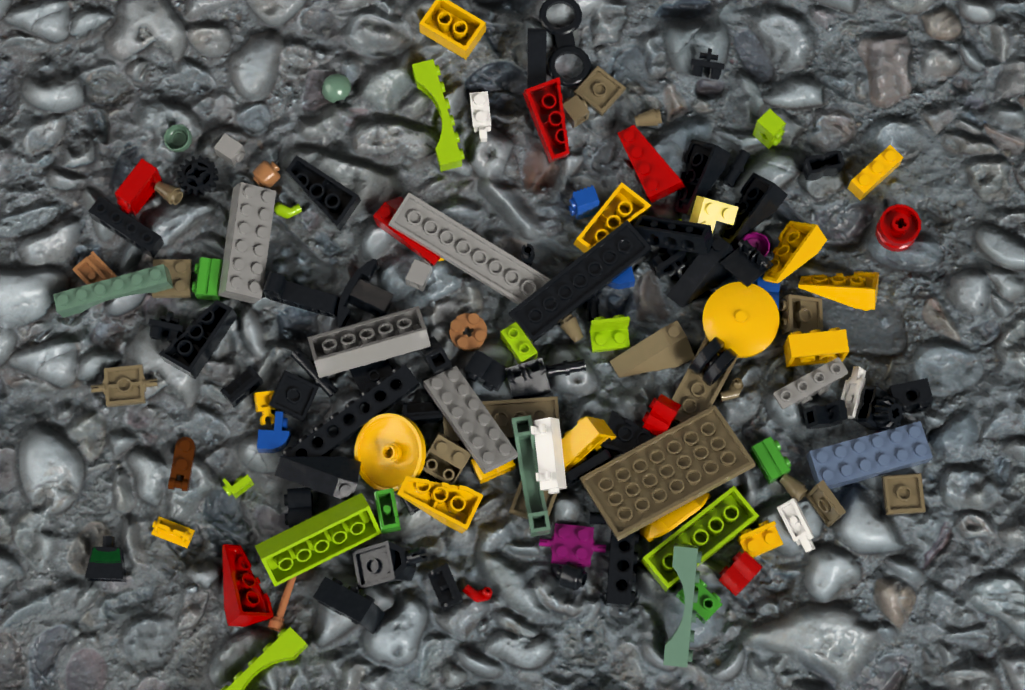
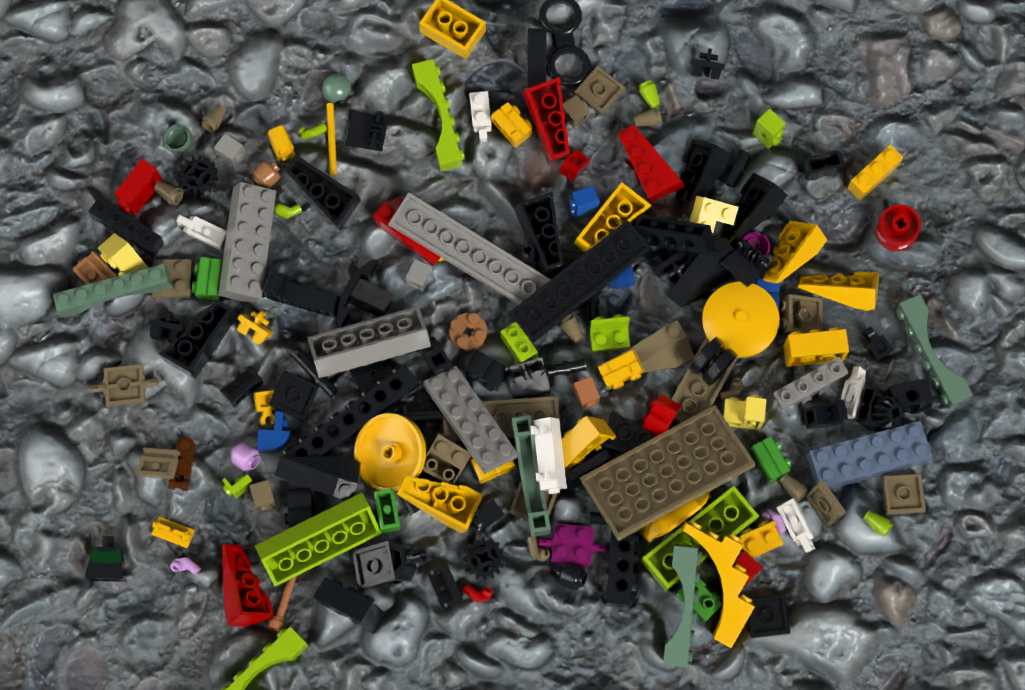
(121, 255): none -> light yellow brick
(158, 463): none -> dark tan plate
(185, 564): none -> lavender arm
(203, 231): none -> white hinge
(214, 118): none -> dark tan cone
(245, 456): none -> lavender head
(261, 331): none -> yellow hips
(263, 496): none -> dark tan brick
(281, 144): none -> yellow brick
(313, 132): none -> lime arm
(331, 139): none -> yellow bar
(367, 130): none -> black hinge
(488, 517): none -> black brick
(493, 562): none -> black gear
(511, 124): none -> yellow brick
(535, 551): none -> dark tan arm
(541, 231): none -> black wedge
(574, 165): none -> red bracket
(586, 393): none -> nougat brick
(621, 369): none -> yellow brick
(649, 93): none -> lime cone
(735, 608): none -> yellow arch
(745, 414): none -> light yellow brick
(769, 617): none -> black plate
(773, 516): none -> lavender arm
(878, 346): none -> black plate
(878, 523): none -> lime cone
(951, 386): none -> sand green arch

